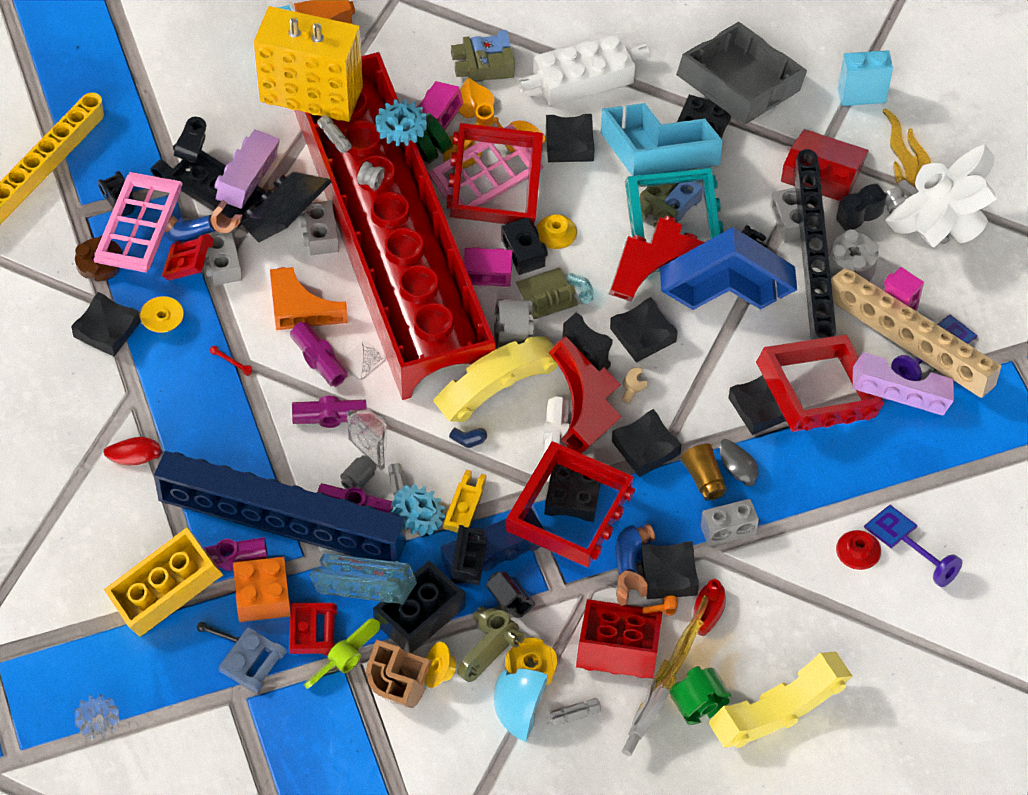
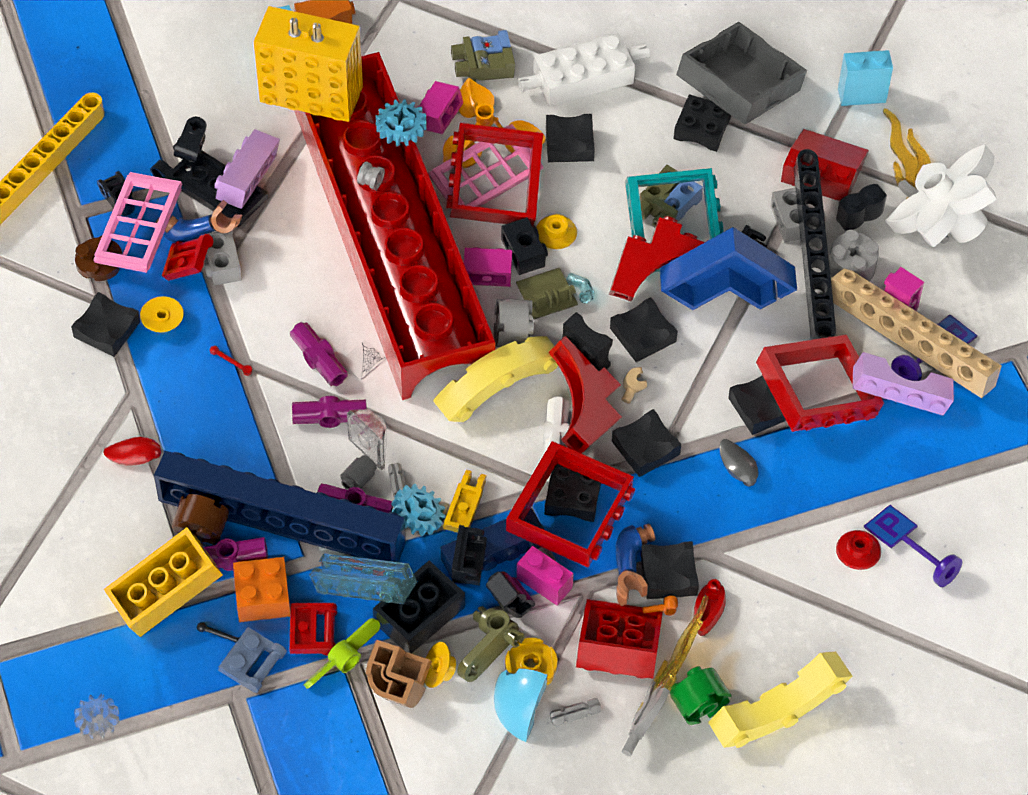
(201, 518): none -> reddish brown brick
(282, 204): black slope -> none
(296, 305): orange arch -> none
(320, 228): light grey brick -> none
(334, 134): light grey axle -> none
(433, 141): dark green wheel -> none
(468, 439): dark blue arm -> none
(544, 575): none -> dark pink brick
(658, 148): medium azure piece -> none
(704, 470): pearl gold plant -> none
(729, 522): light grey brick -> none
(894, 198): light grey wheel -> none

